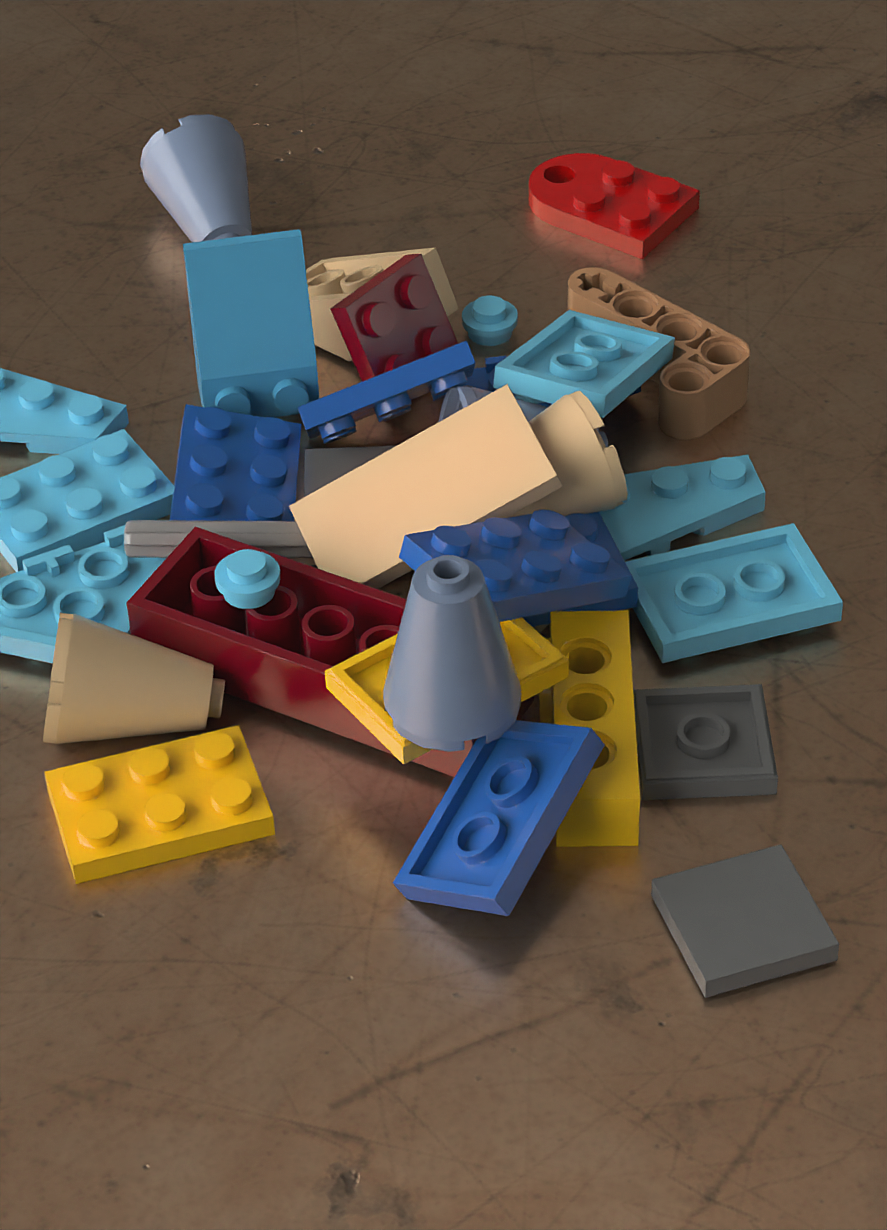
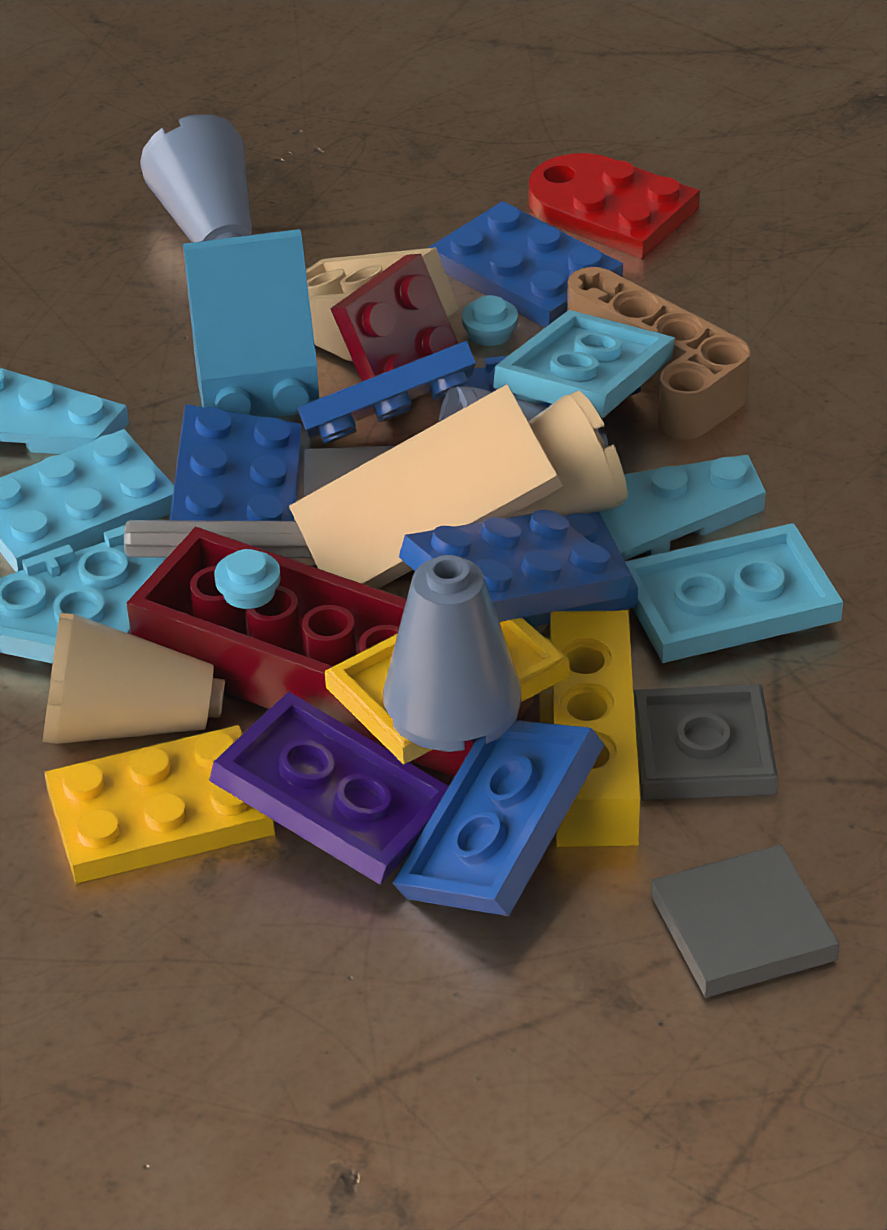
(330, 786): none -> dark purple plate
(519, 260): none -> blue plate

